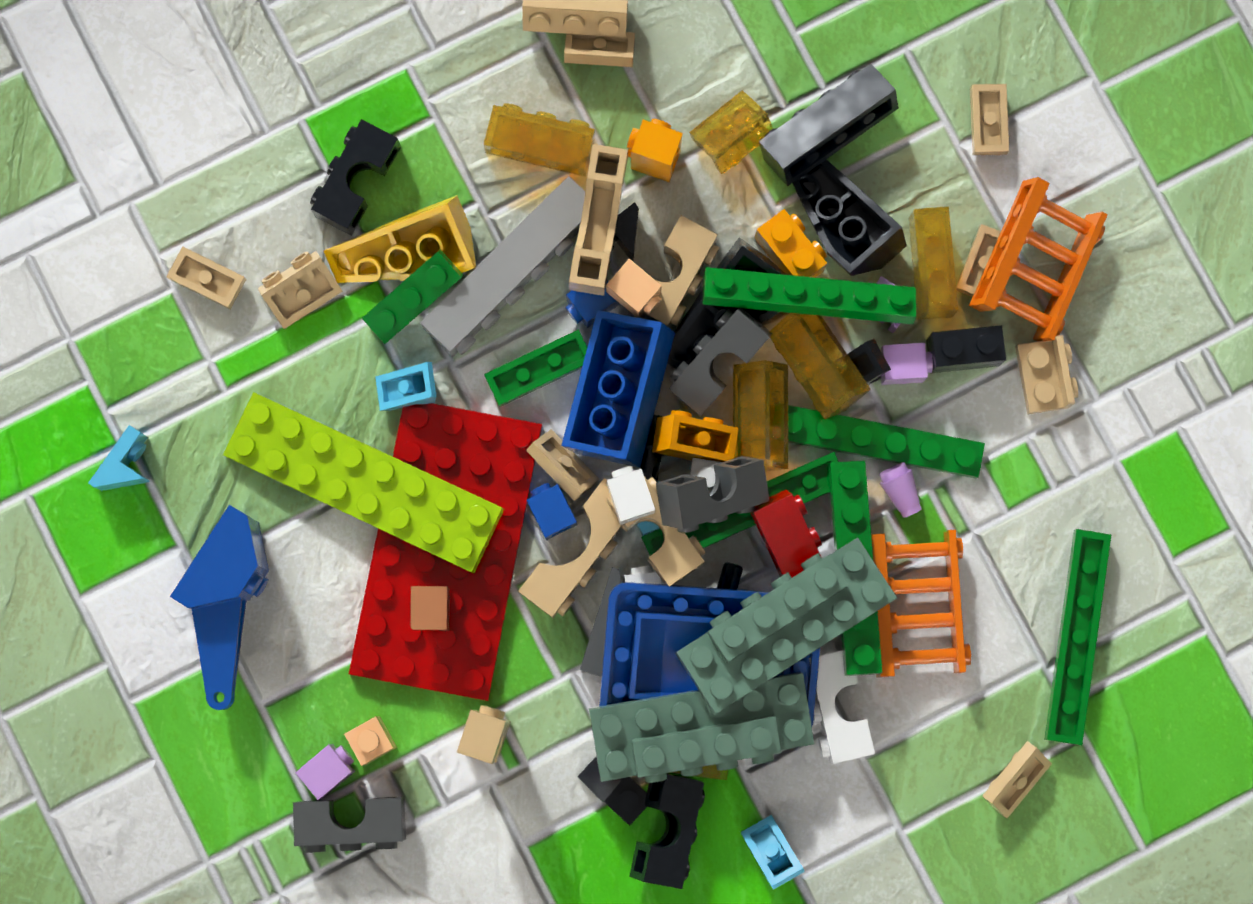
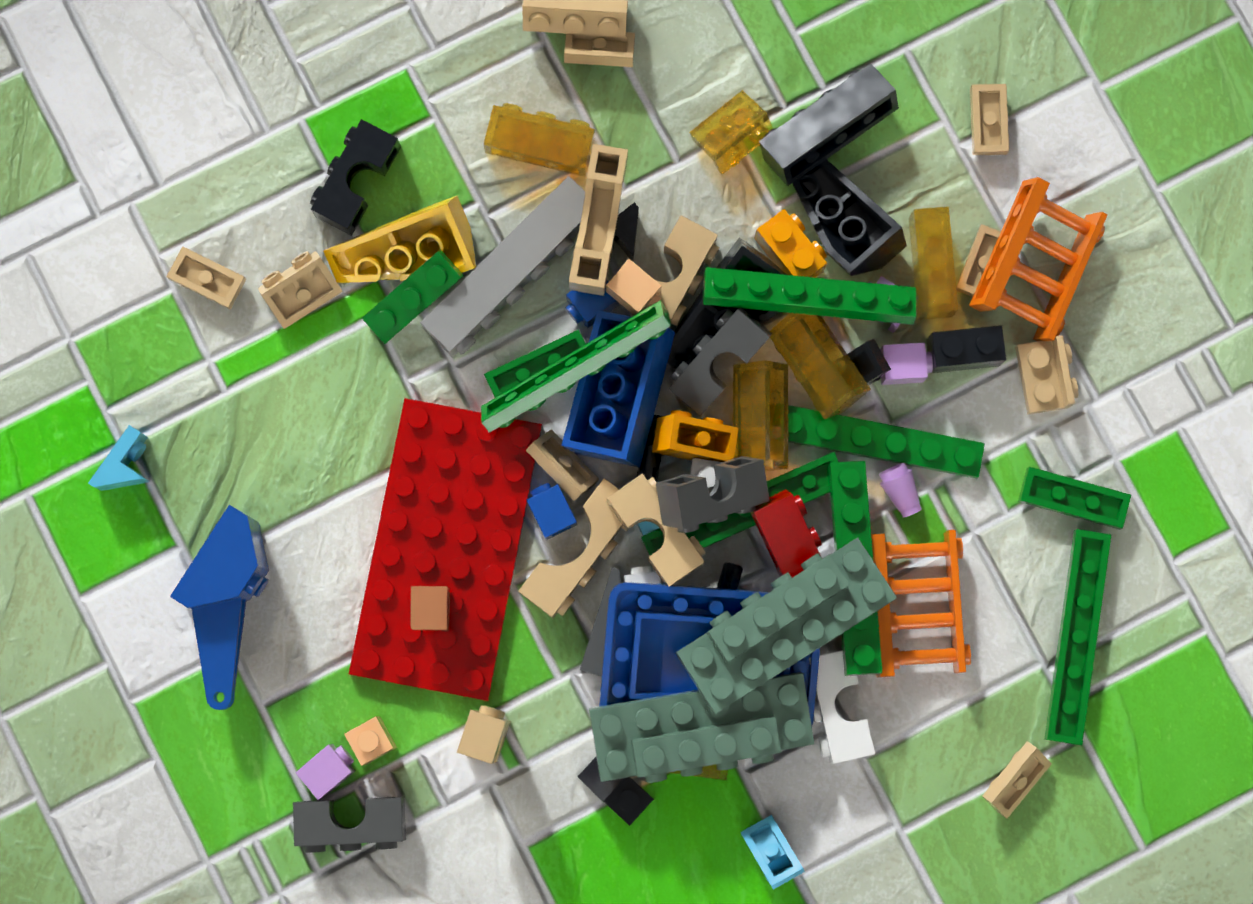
(364, 482): lime plate -> none
(406, 387): medium azure slope -> none
(582, 362): none -> plate
(630, 495): white brick -> none
(655, 149): light orange brick -> none
(668, 858): black arch -> none
(1074, 498): none -> green plate

